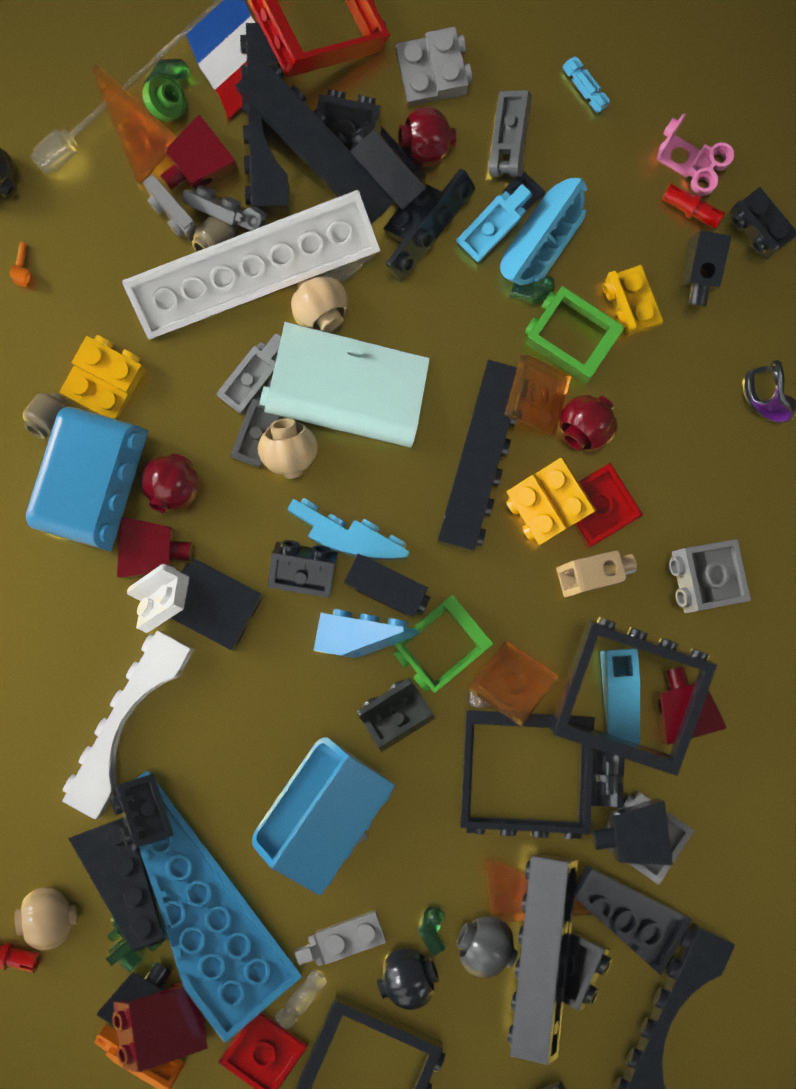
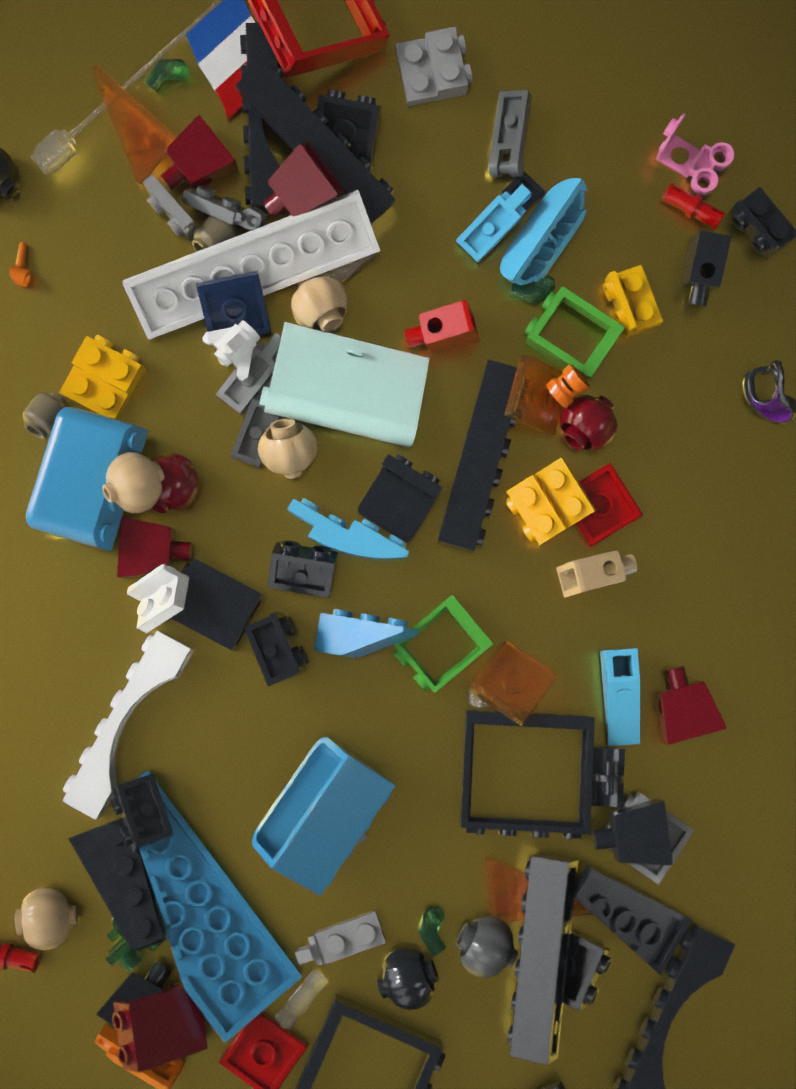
(133, 482): none -> tan plant
(164, 98): bright green plate -> none
(232, 300): none -> dark blue tile
(234, 346): none -> white rock
(276, 648): none -> black bracket
(301, 183): none -> dark red torso
(387, 586): black window -> none
(388, 163): black window -> none
(395, 714): pearl dark grey bracket -> none
(400, 497): none -> black bracket
(423, 222): black bracket -> none
(426, 136): dark red plant -> none
(456, 323): none -> red torso
(568, 385): none -> orange wheel
(586, 84): medium azure axle -> none
(617, 746): black window -> none
(709, 576): light grey plate -> none

